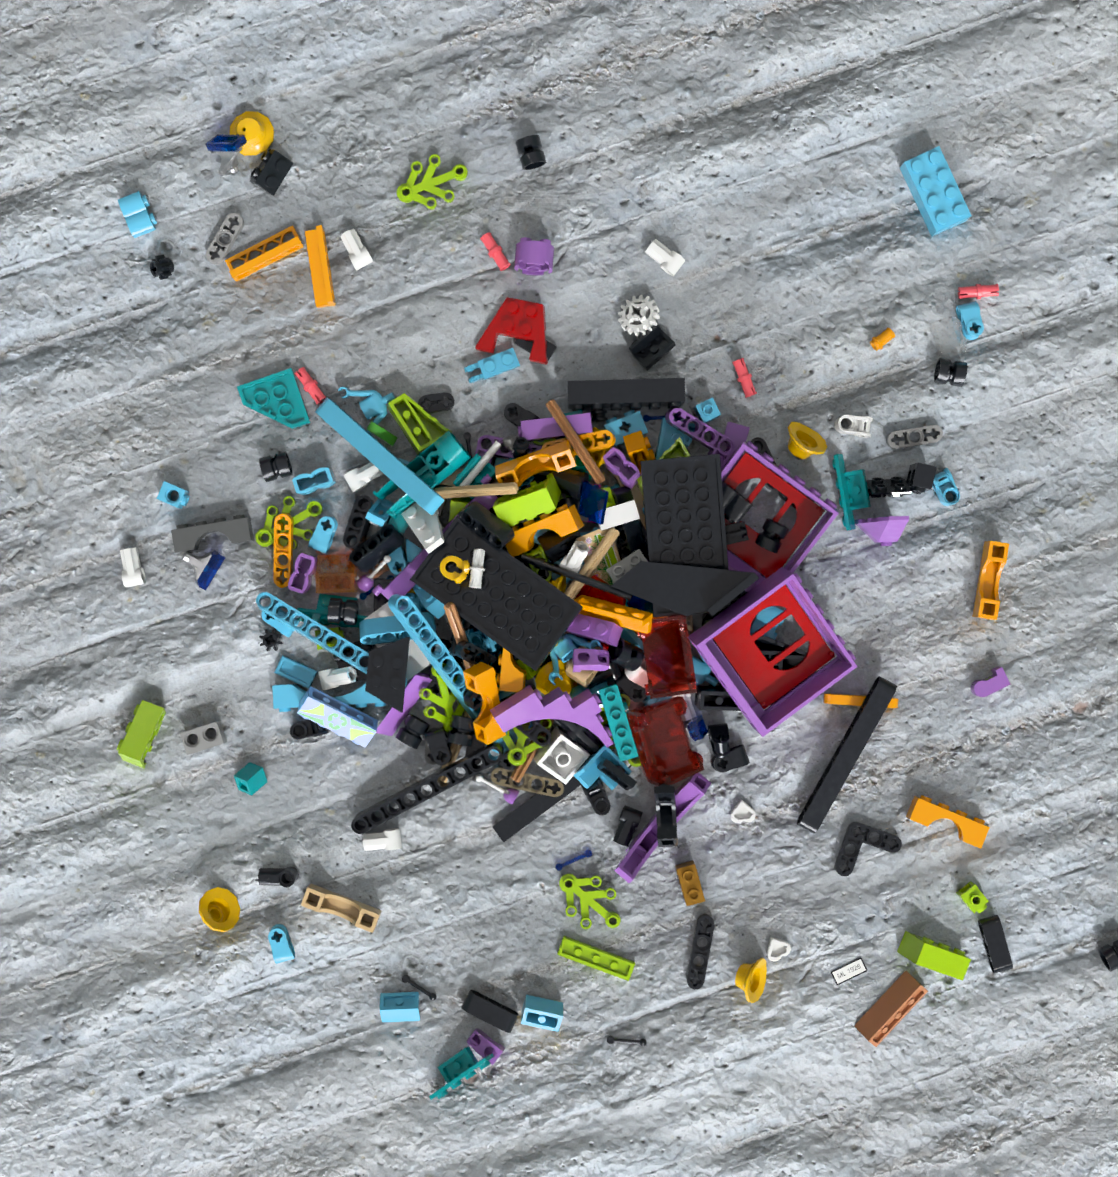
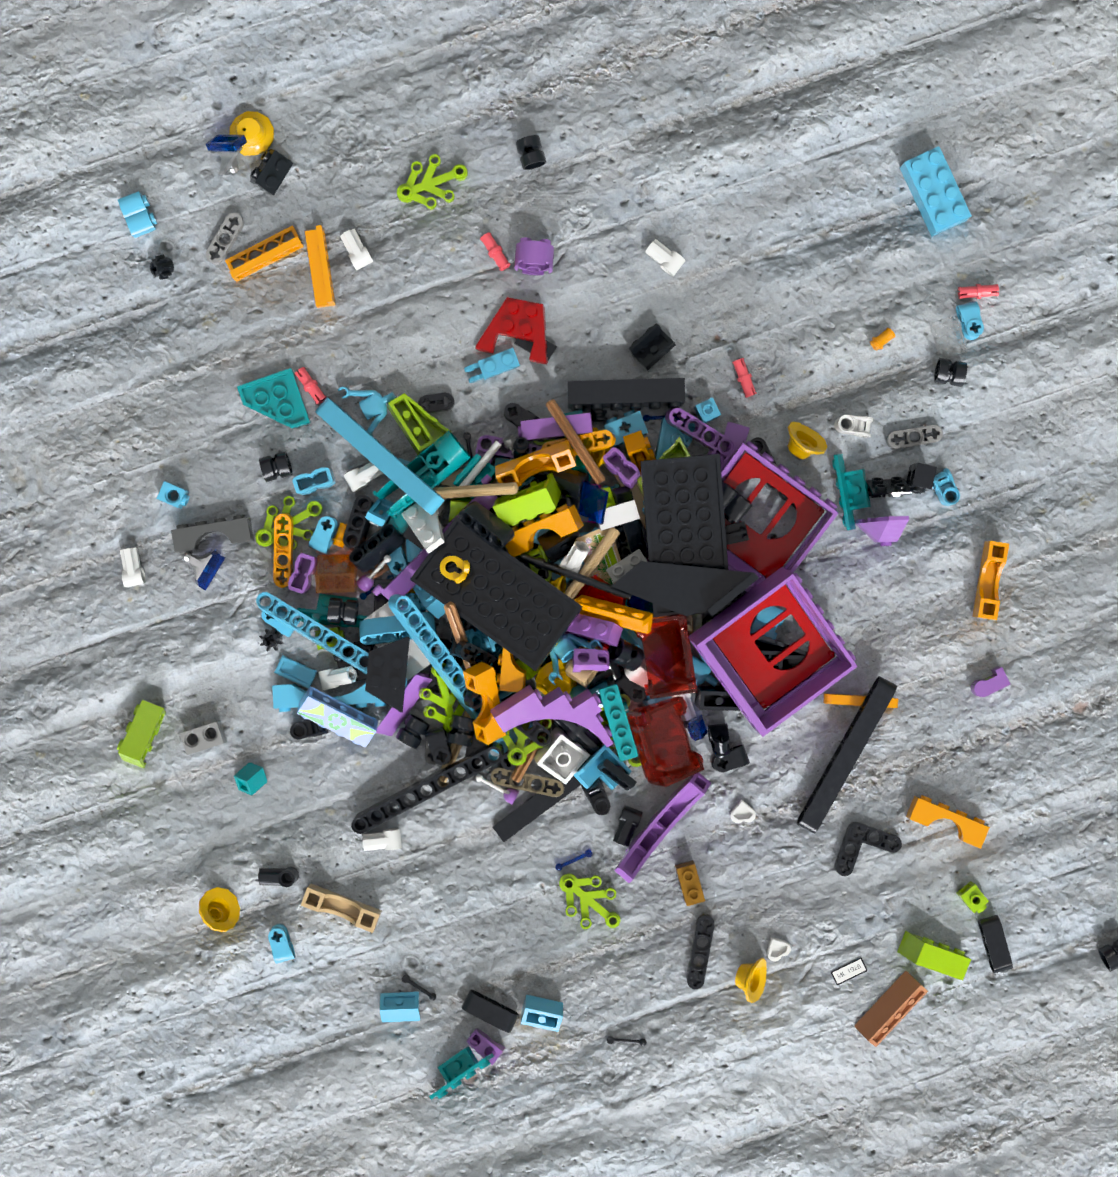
(338, 540): none -> light orange pin
(381, 433): bright green beam -> none
(477, 568): white axle -> none
(596, 958): lime tile -> none
(643, 307): white gear -> none
(666, 815): black arch -> none
(768, 541): black wheel -> none

